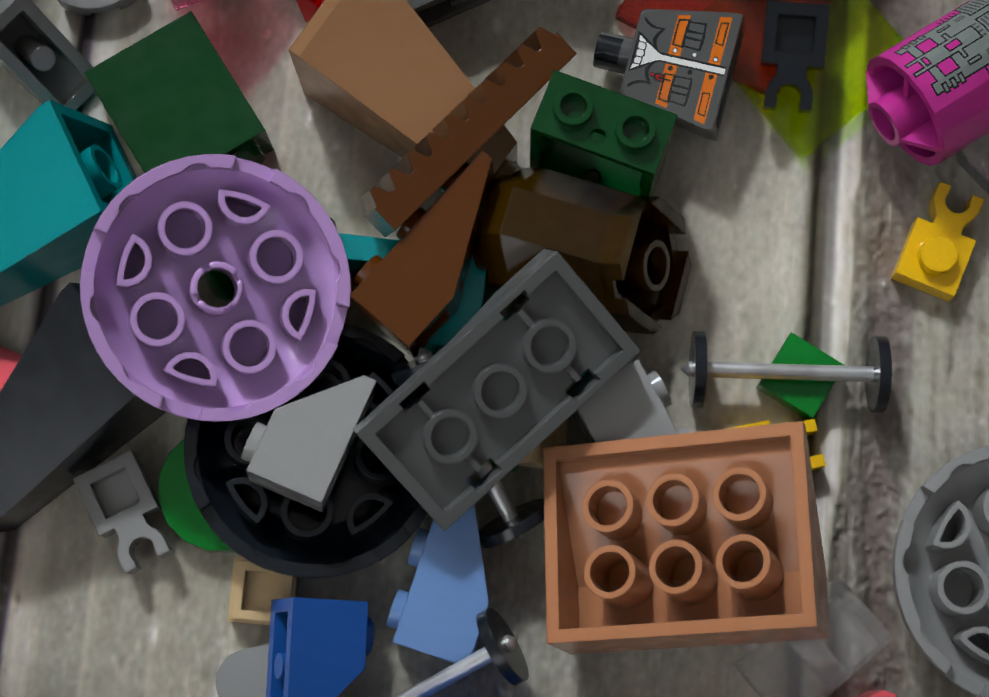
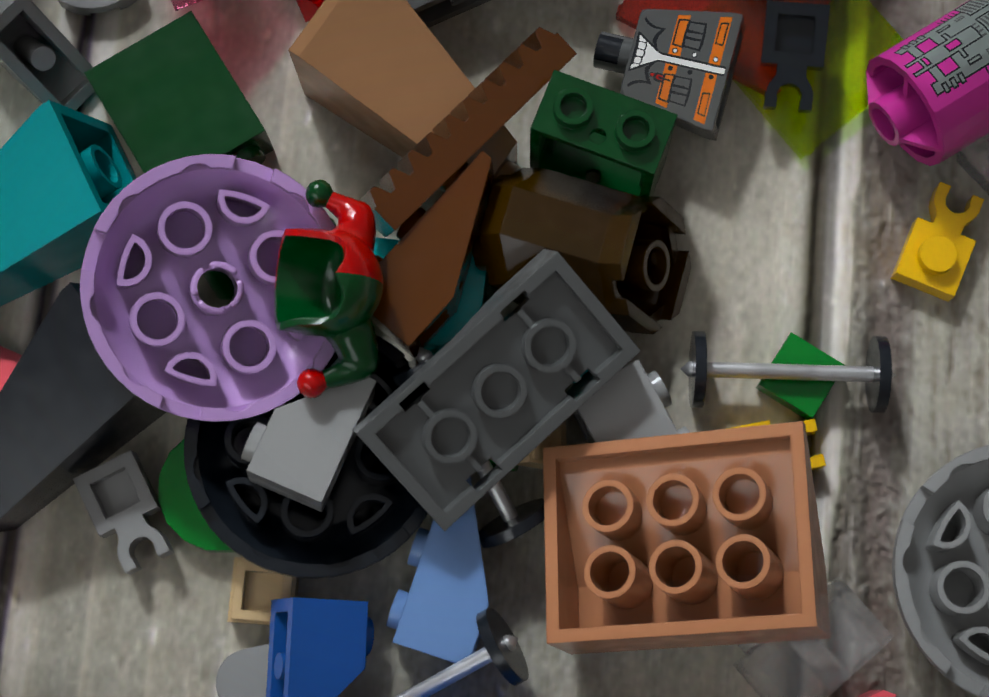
(331, 288): none -> dark green piece

